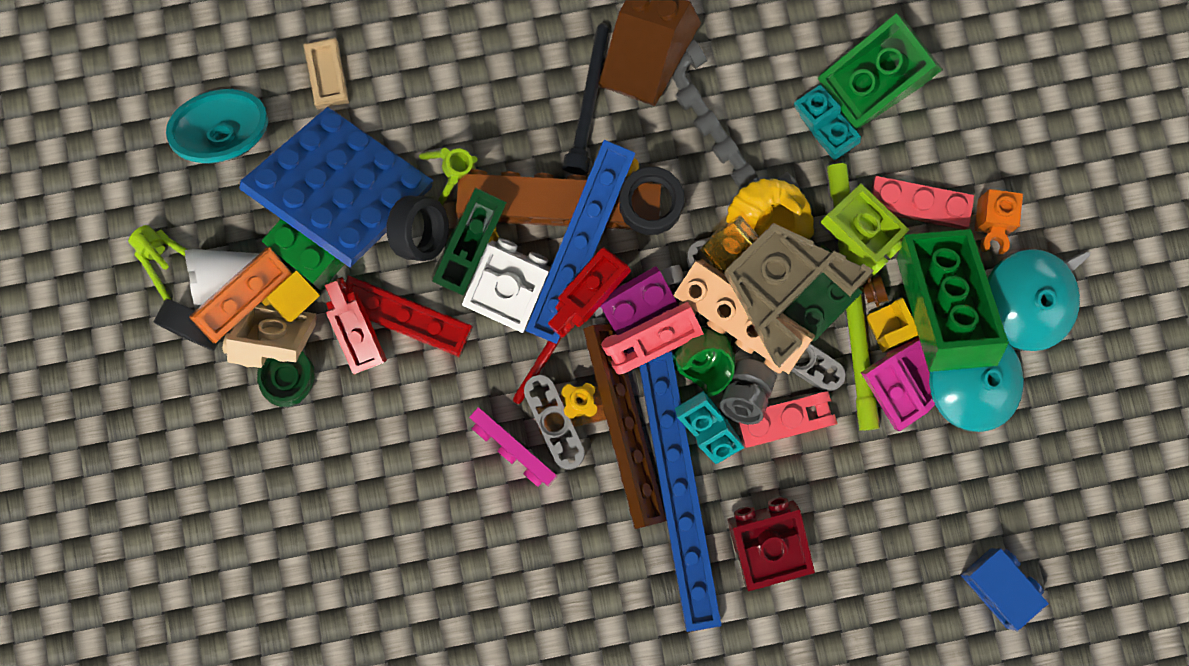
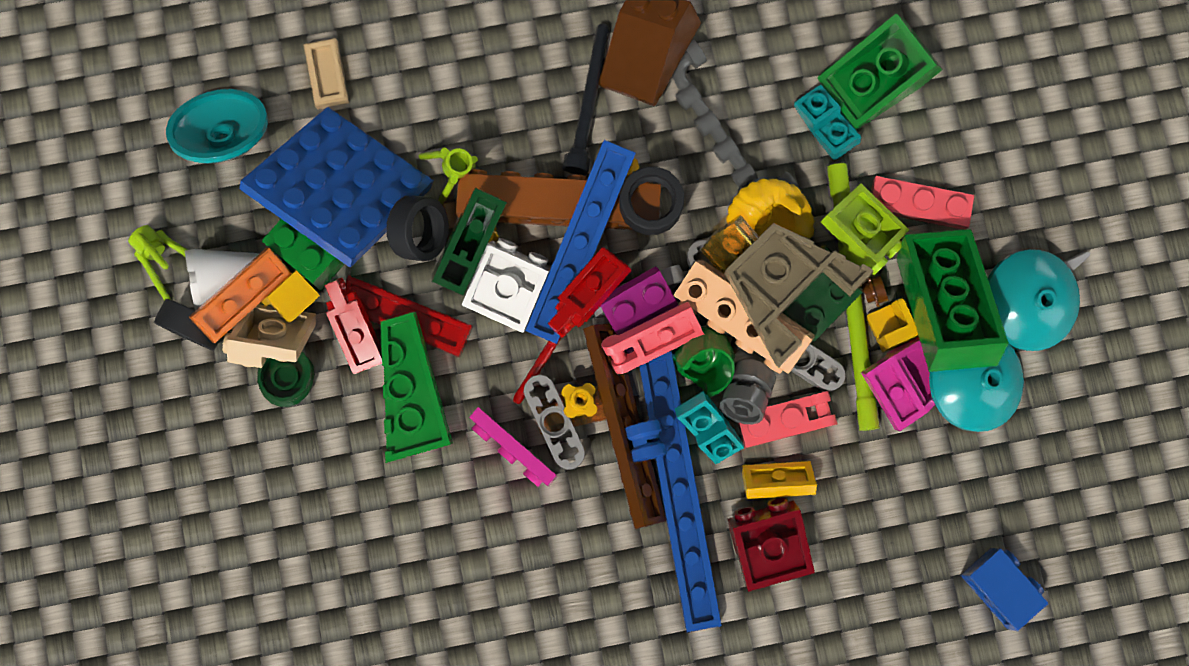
(412, 400): none -> green wing
(646, 441): none -> blue wheel
(779, 480): none -> yellow plate
(998, 216): orange brick -> none

